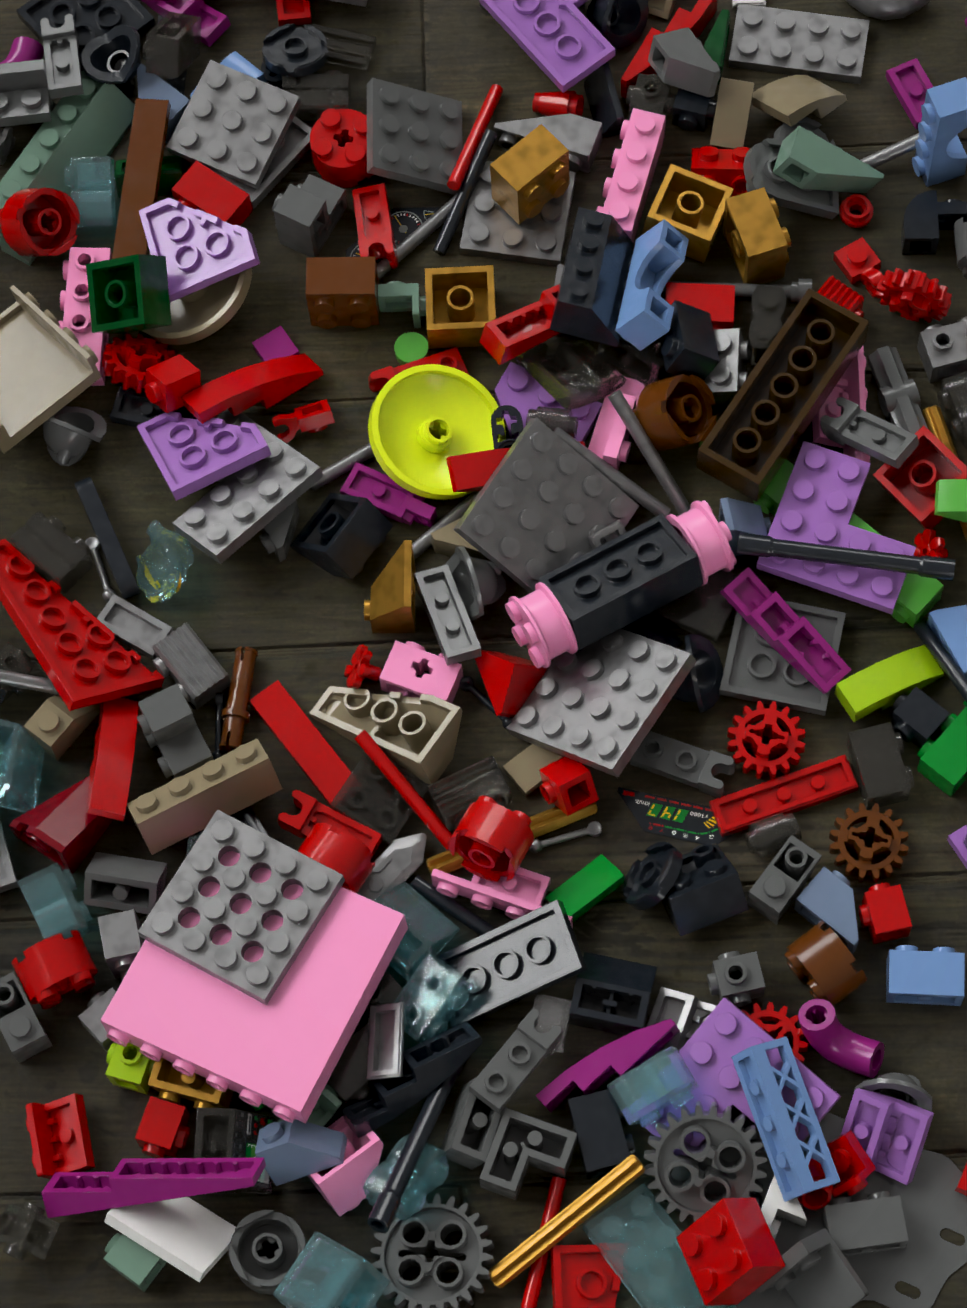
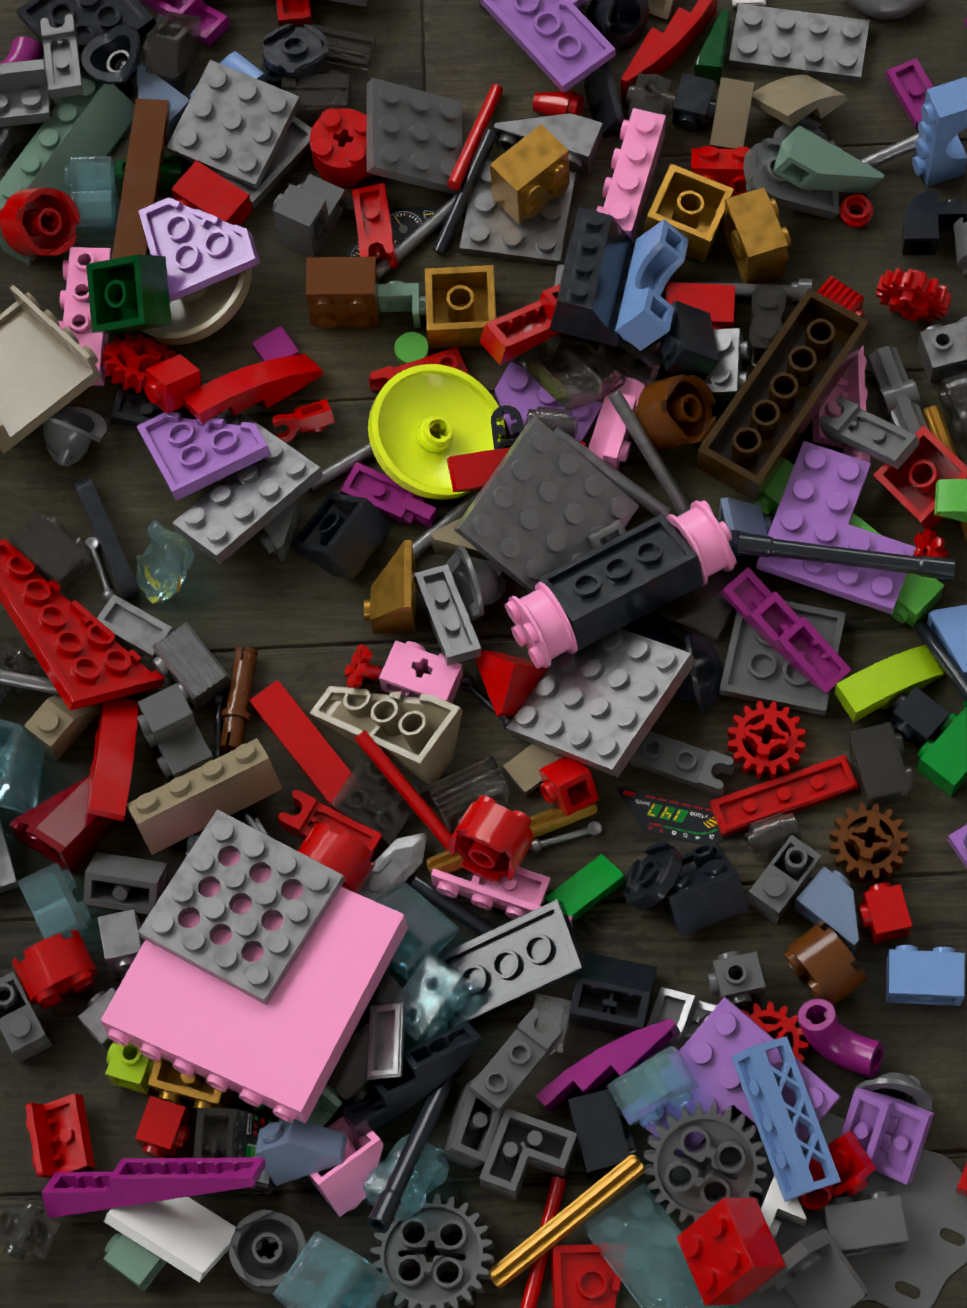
(684, 62): dark grey slope -> none
(859, 263): red plate -> none

